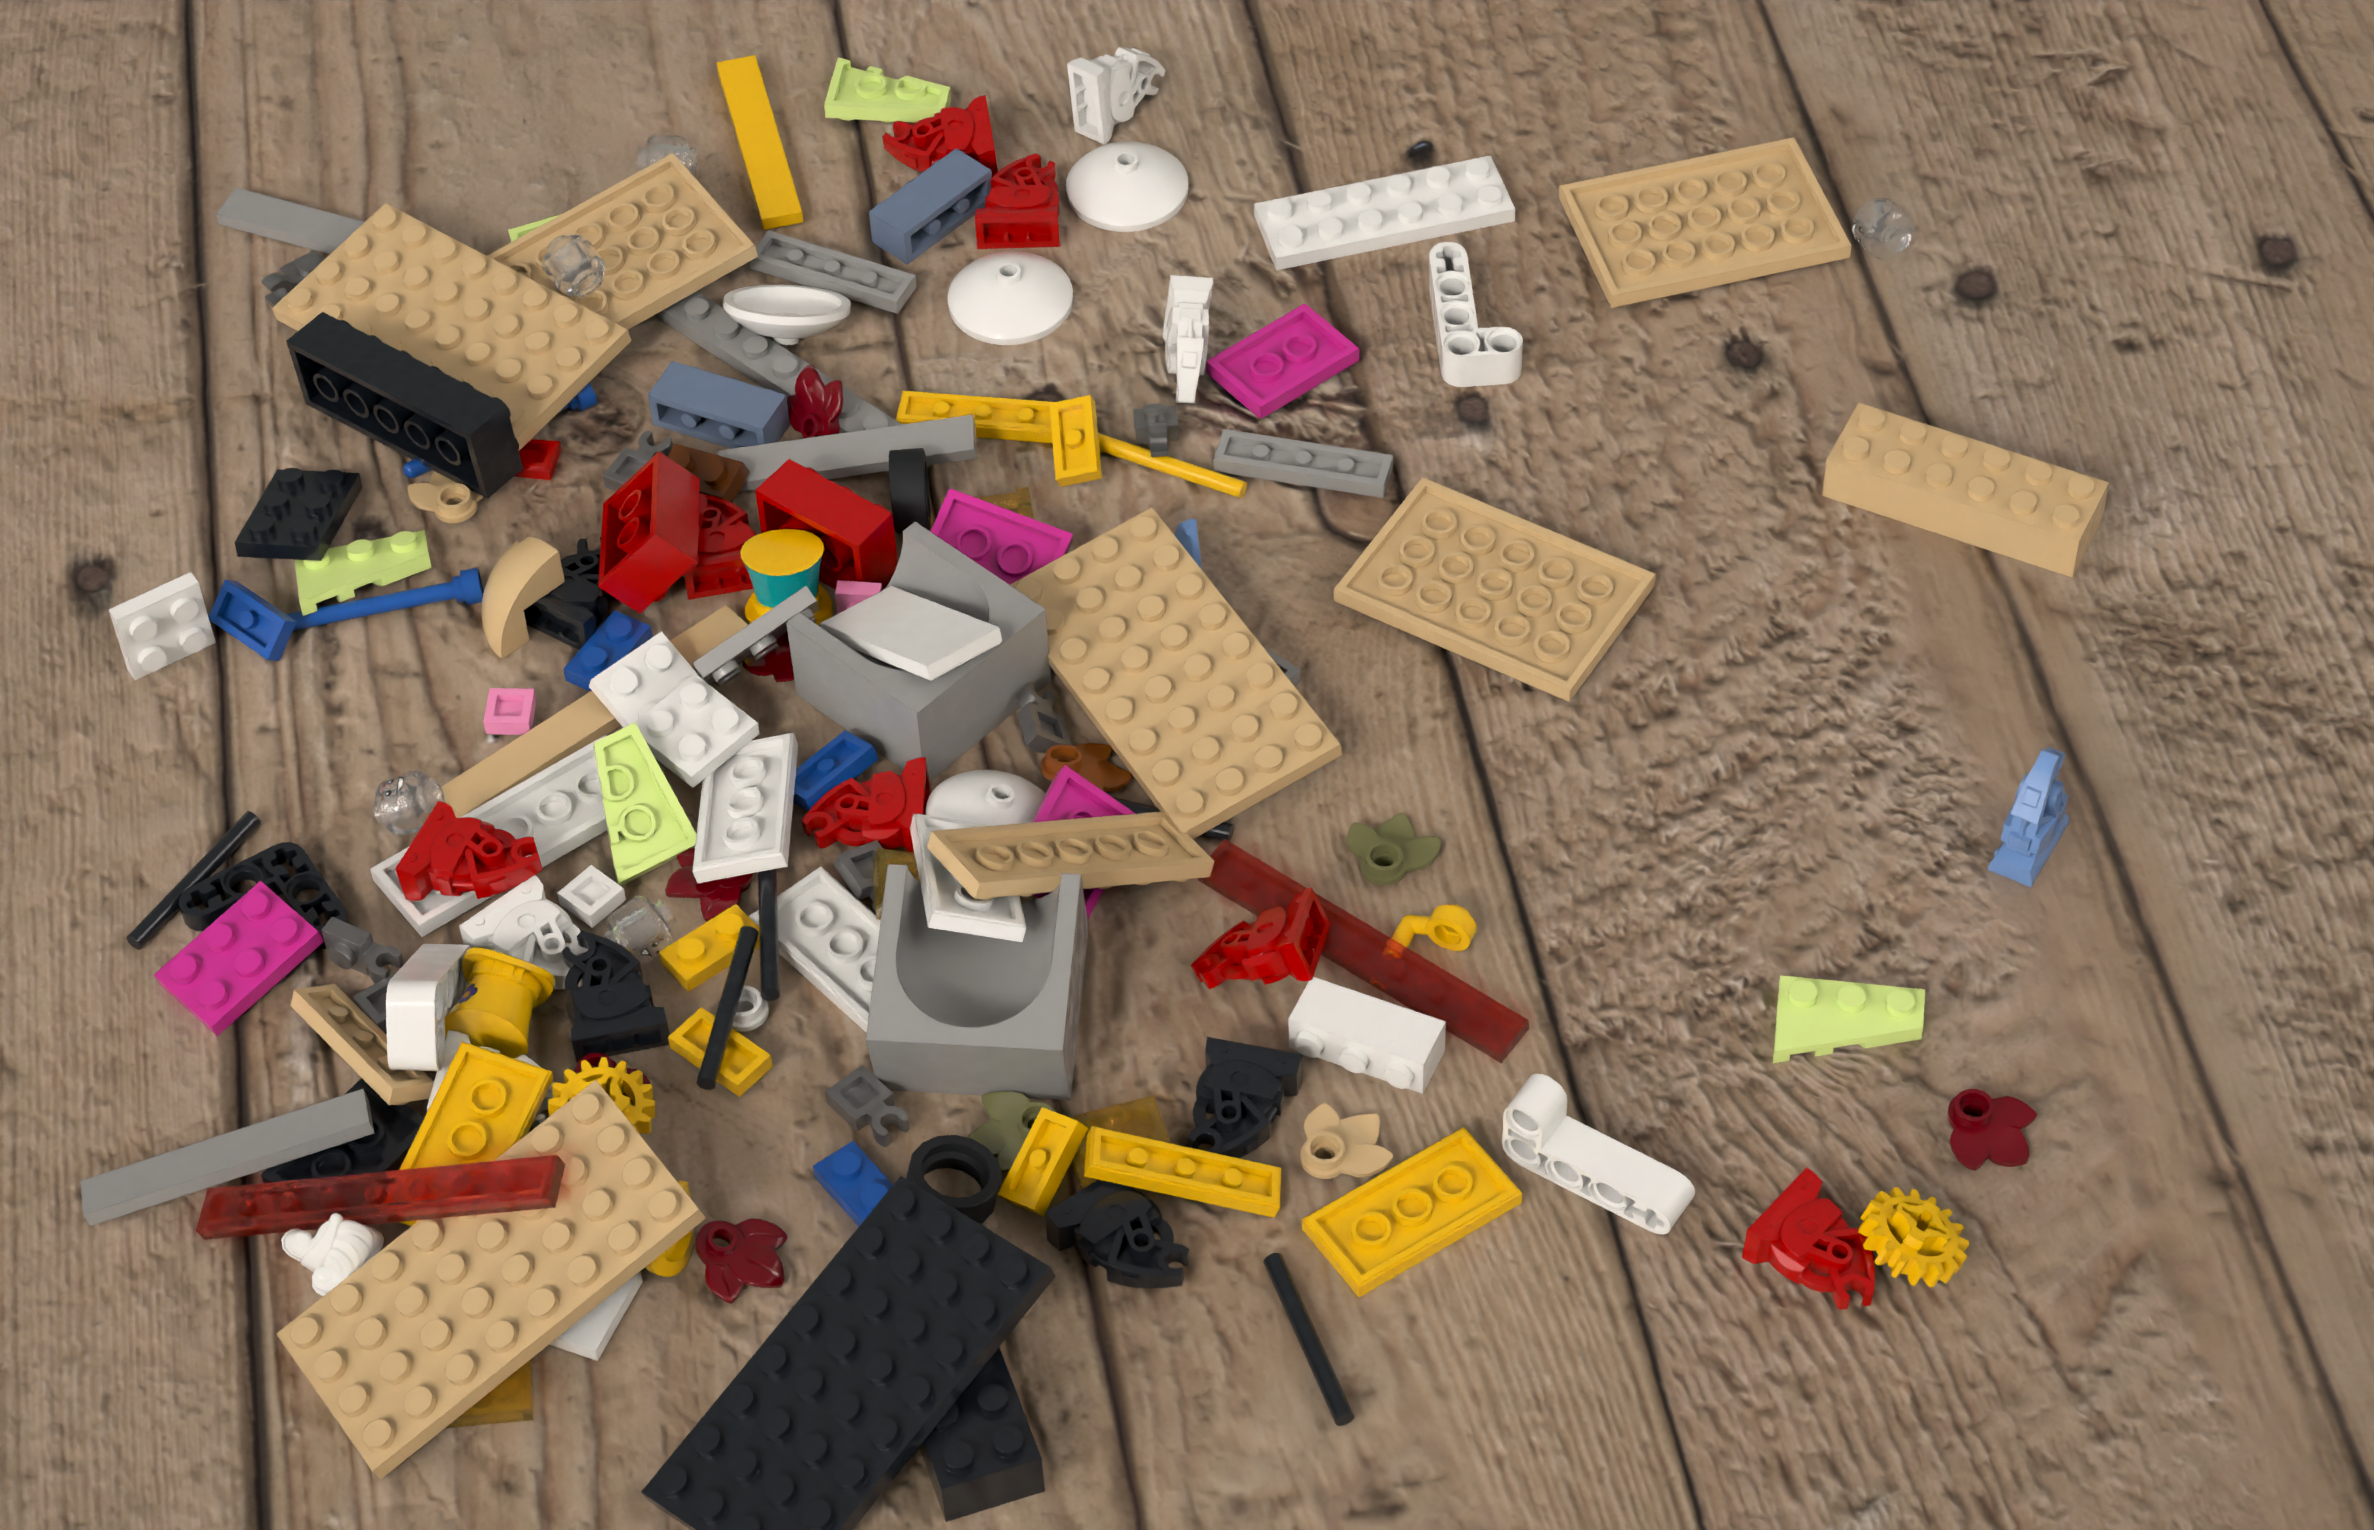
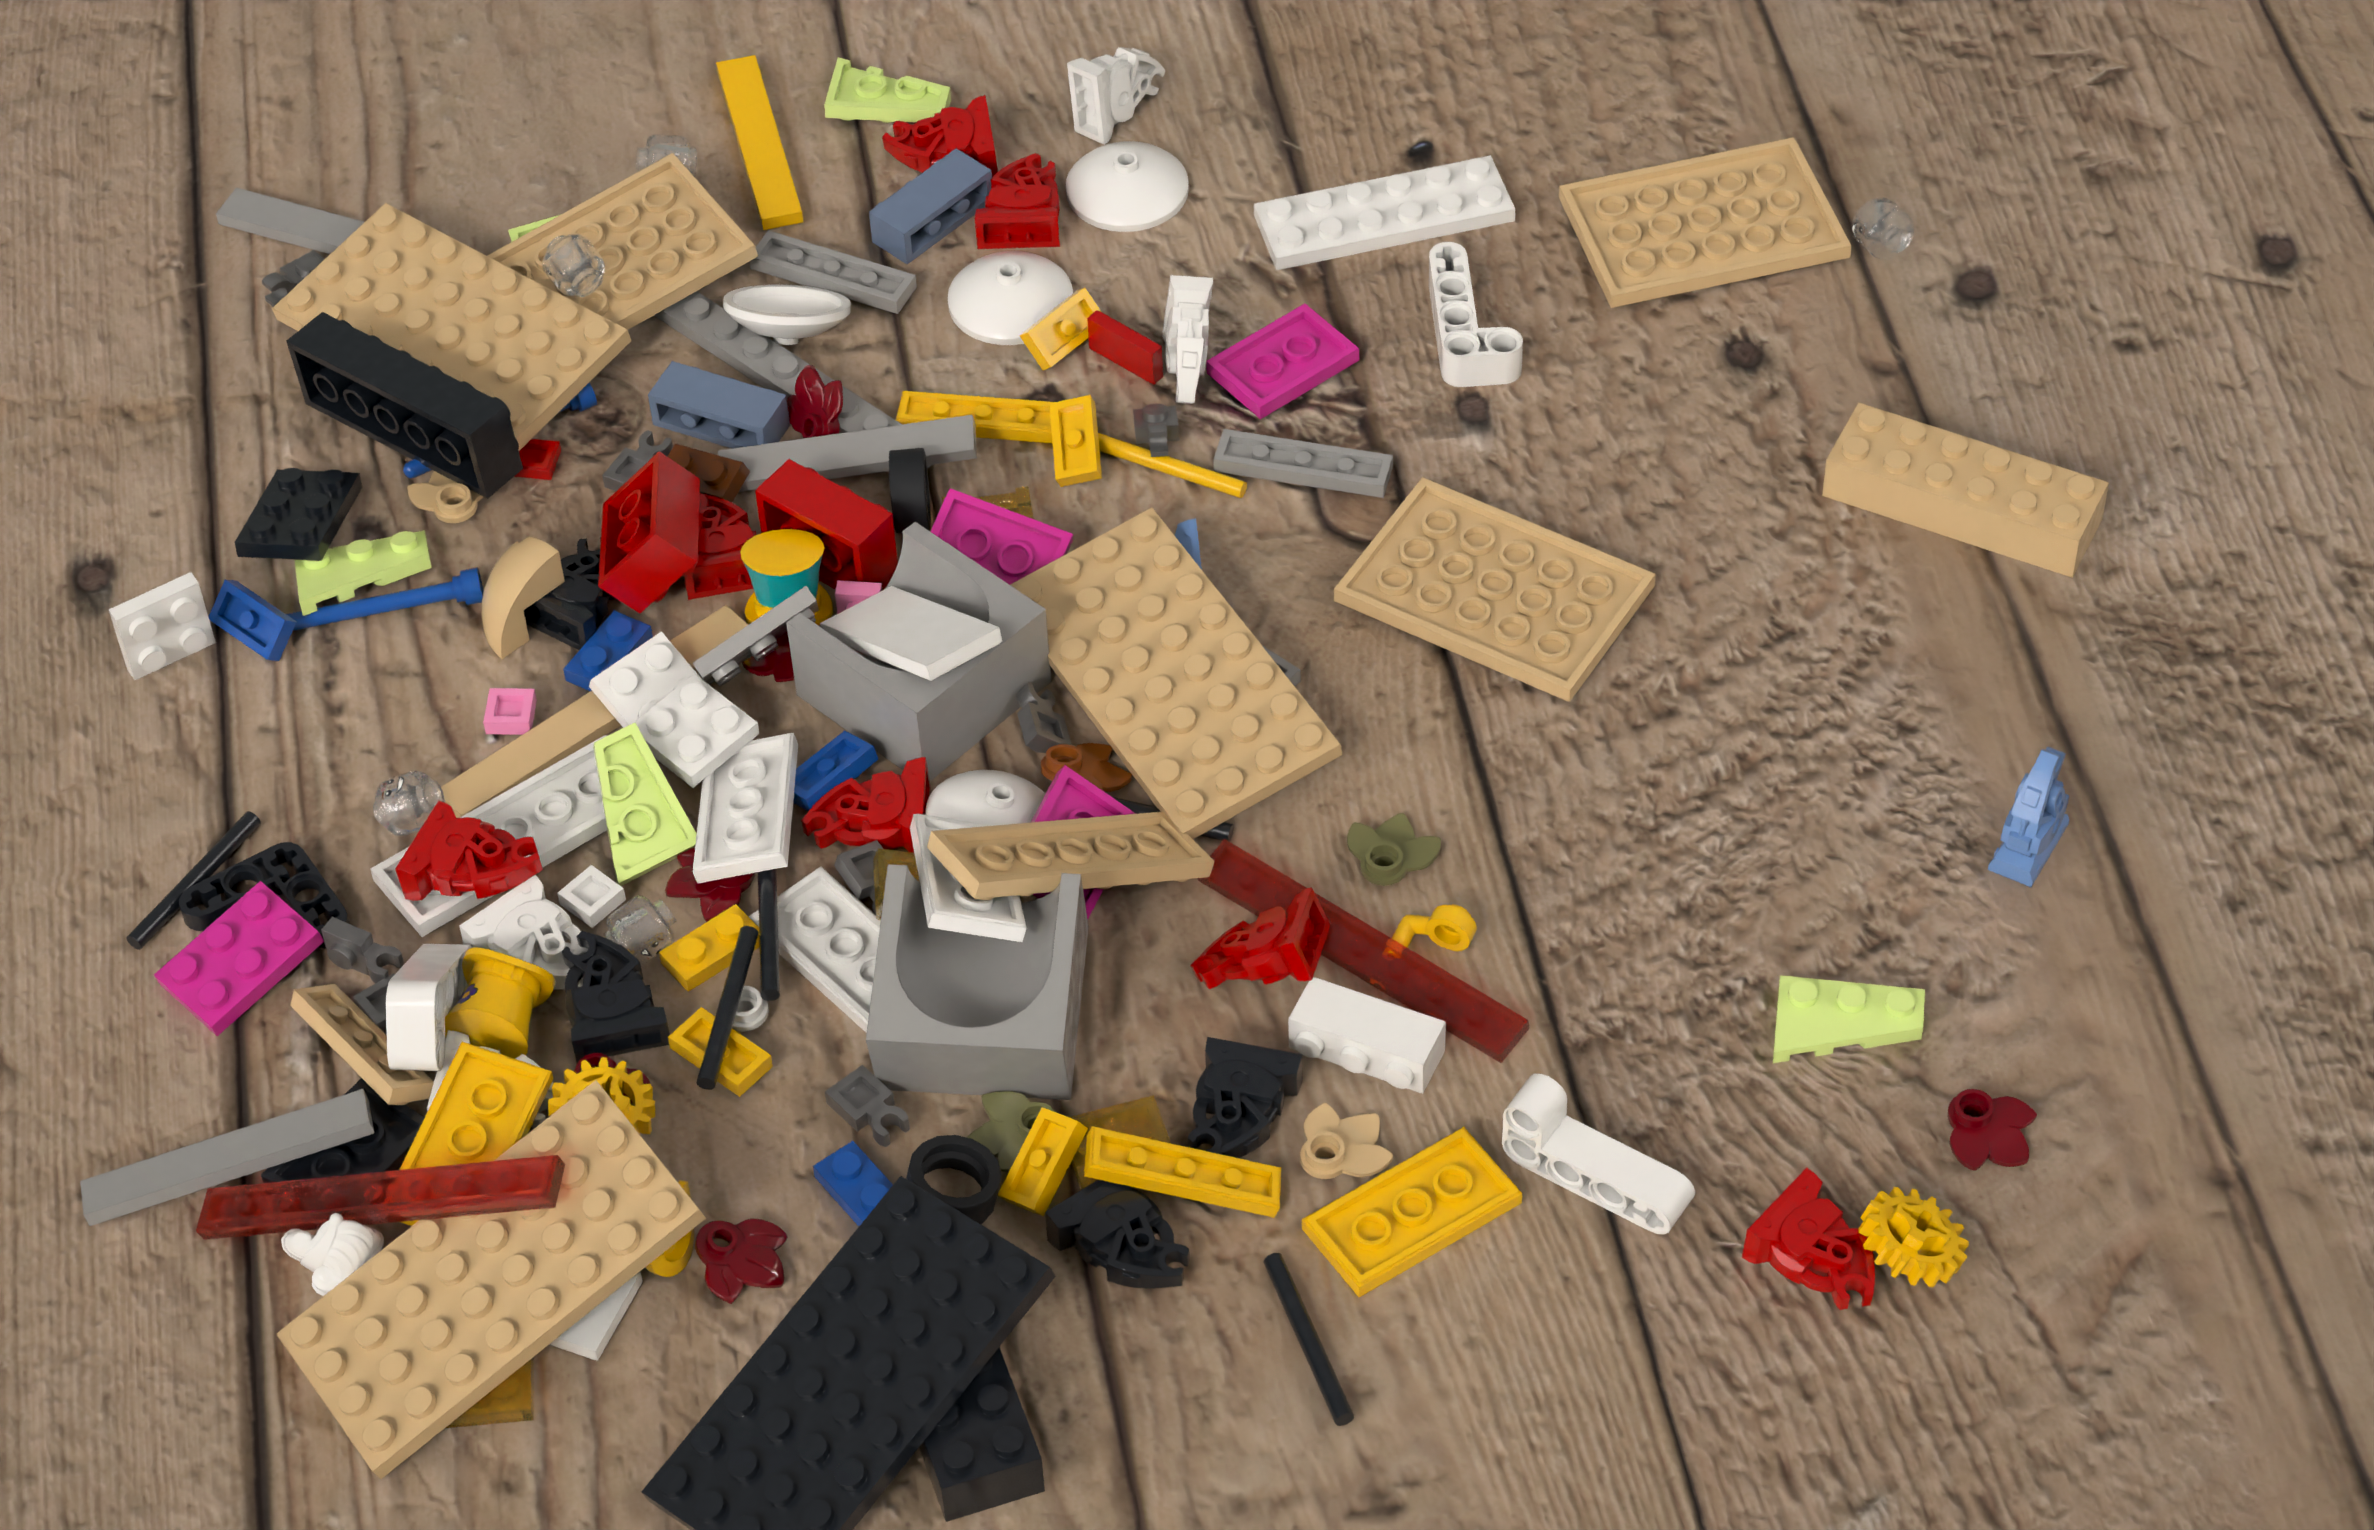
(1060, 329): none -> yellow plate
(1125, 347): none -> red tile

